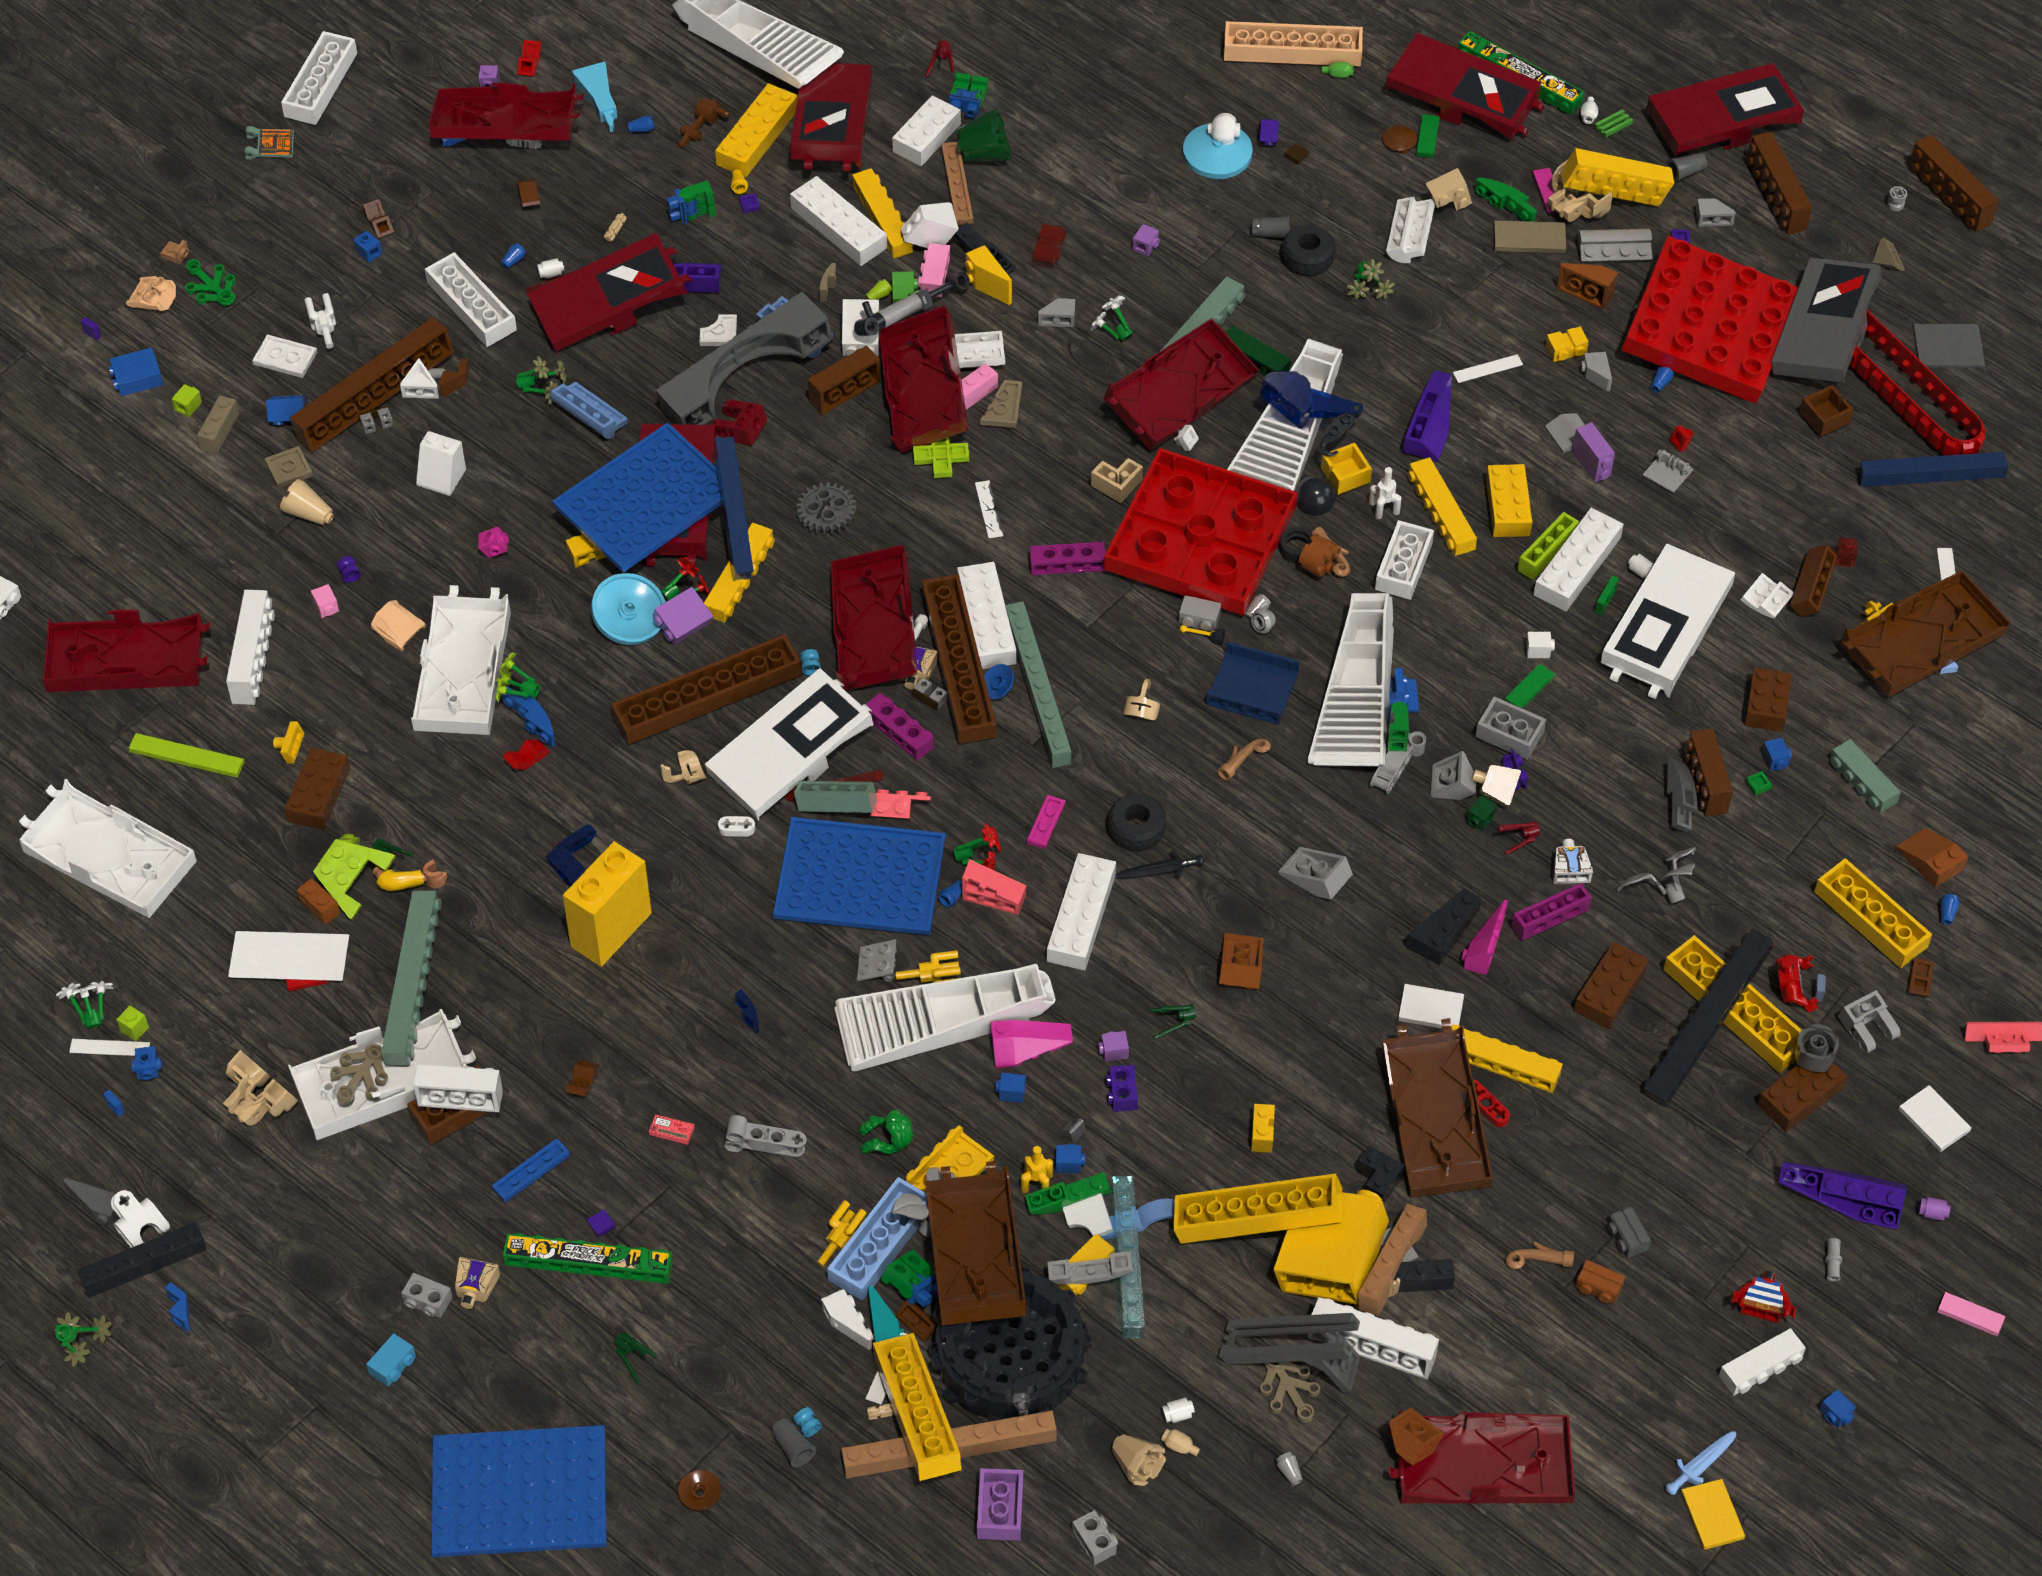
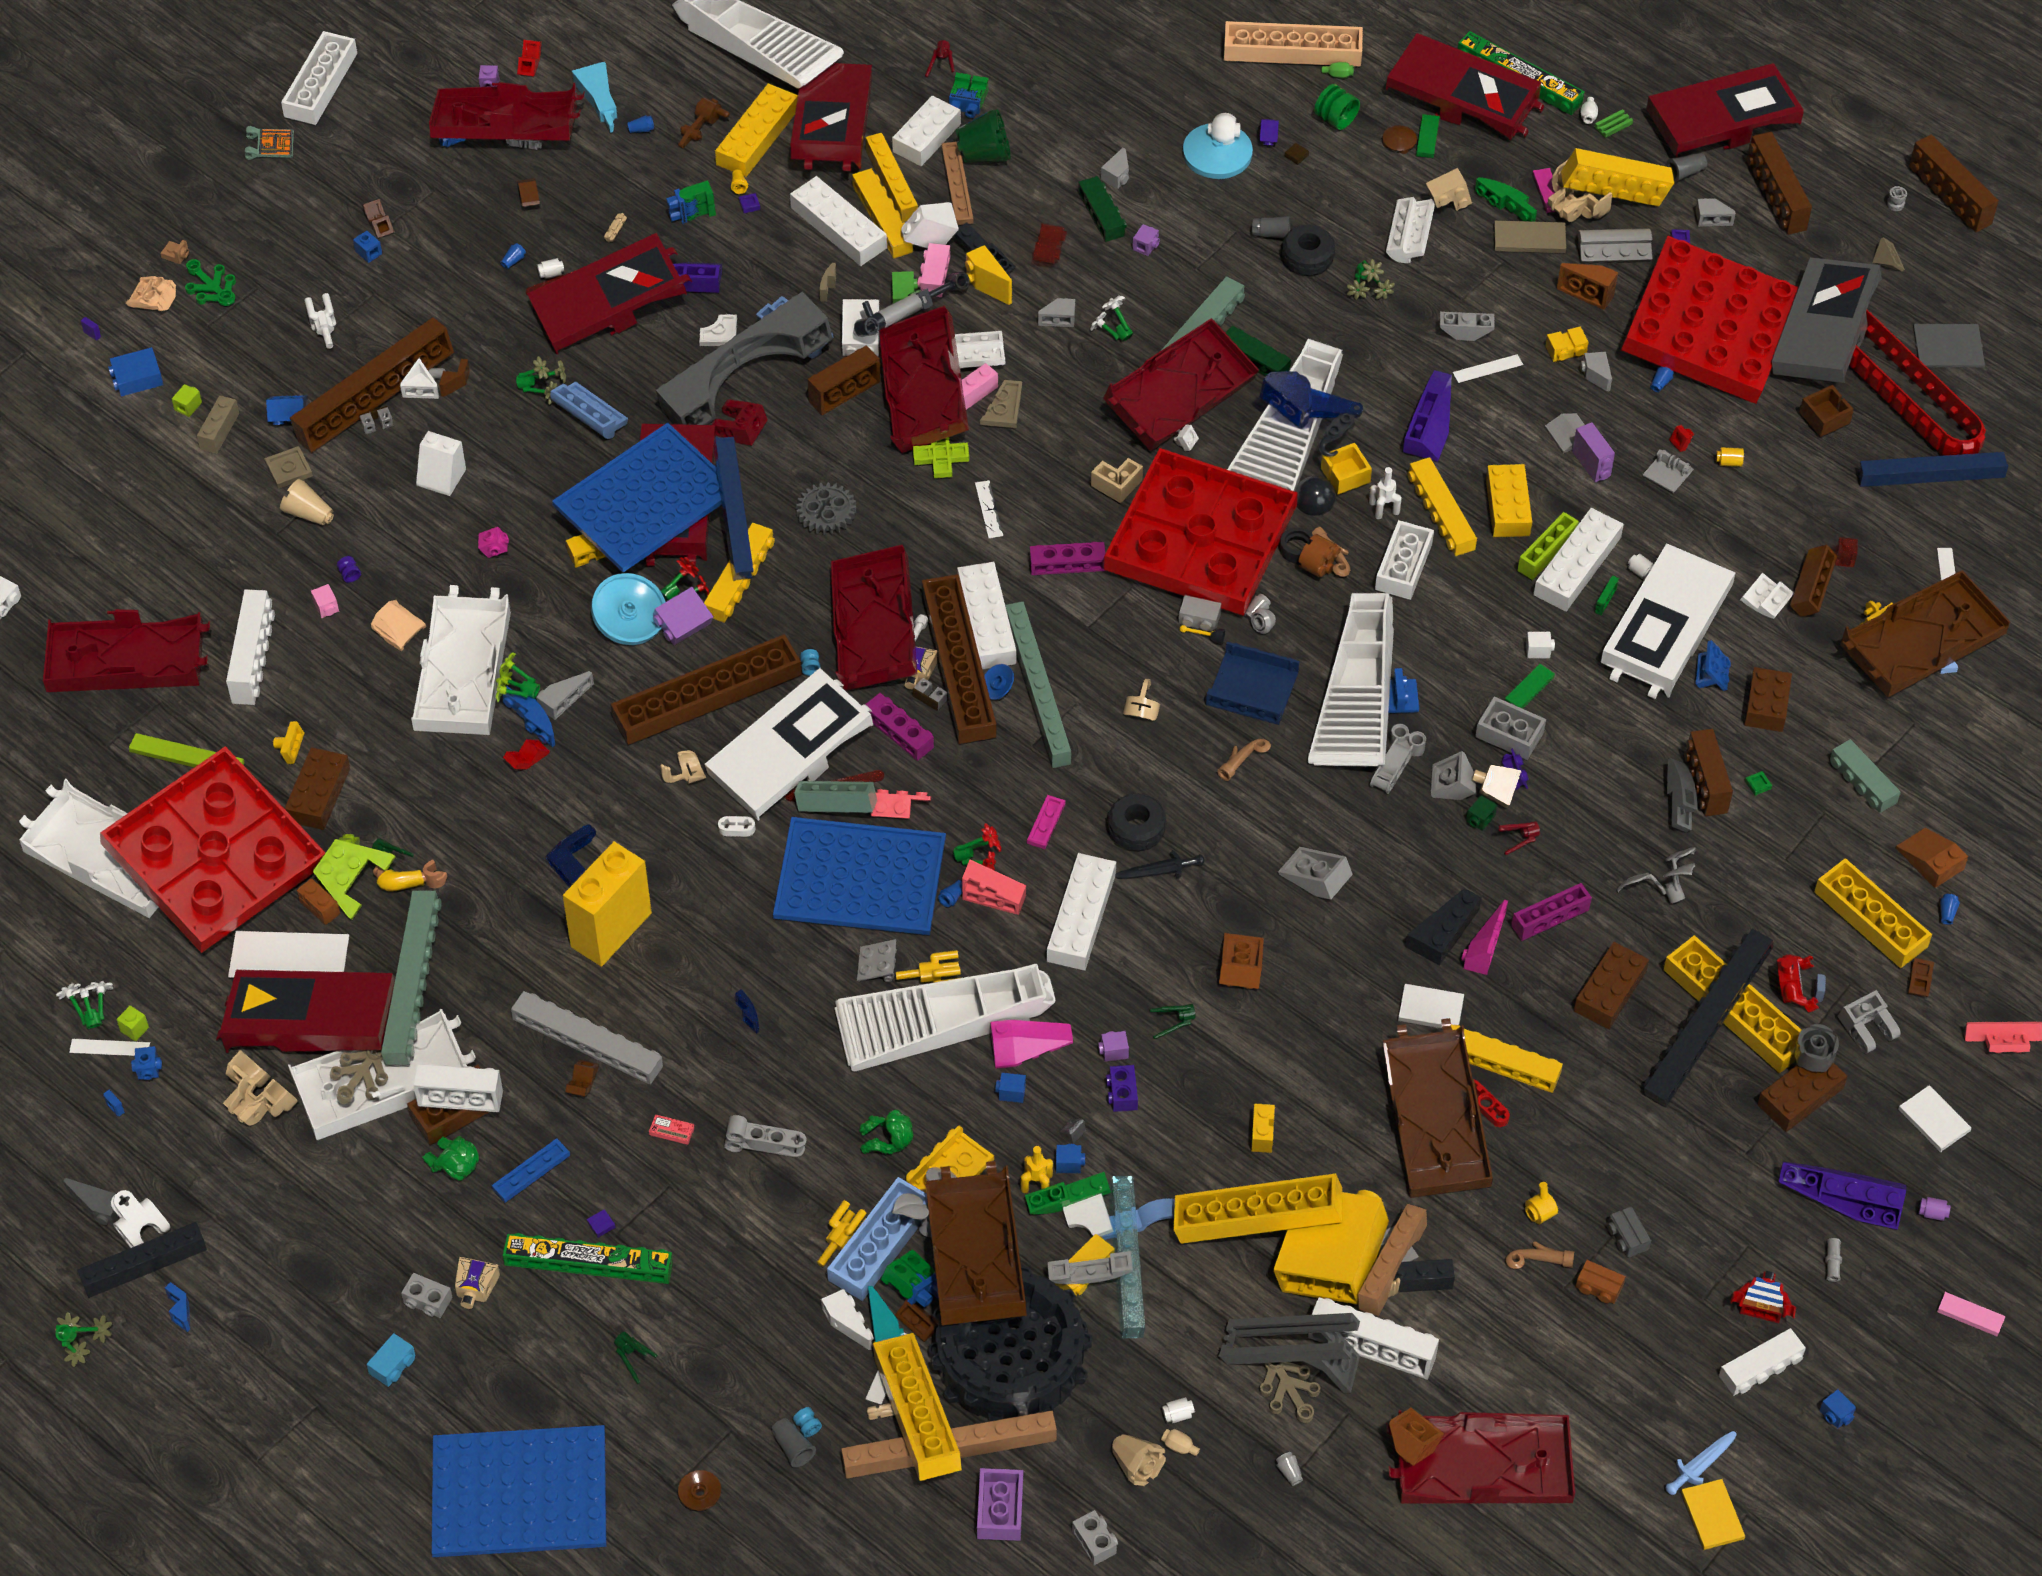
(212, 849): none -> red plate
(284, 356): white tile -> none
(307, 1010): none -> dark red piece
(457, 1159): none -> green hair
(470, 299): white brick -> none
(563, 694): none -> light grey slope
(587, 1037): none -> light grey brick
(879, 291): lime cone -> none
(891, 175): none -> yellow brick
(1101, 208): none -> dark green brick
(1116, 170): none -> light grey slope
(1337, 106): none -> green wheel
(1381, 1170): black brick -> none
(1398, 722): green hips -> none
(1466, 325): none -> light grey slope
(1541, 1206): none -> yellow piece
(1571, 864): torso -> none
(1713, 667): none -> blue bracket
(1730, 456): none -> yellow brick
(1776, 754): blue brick -> none

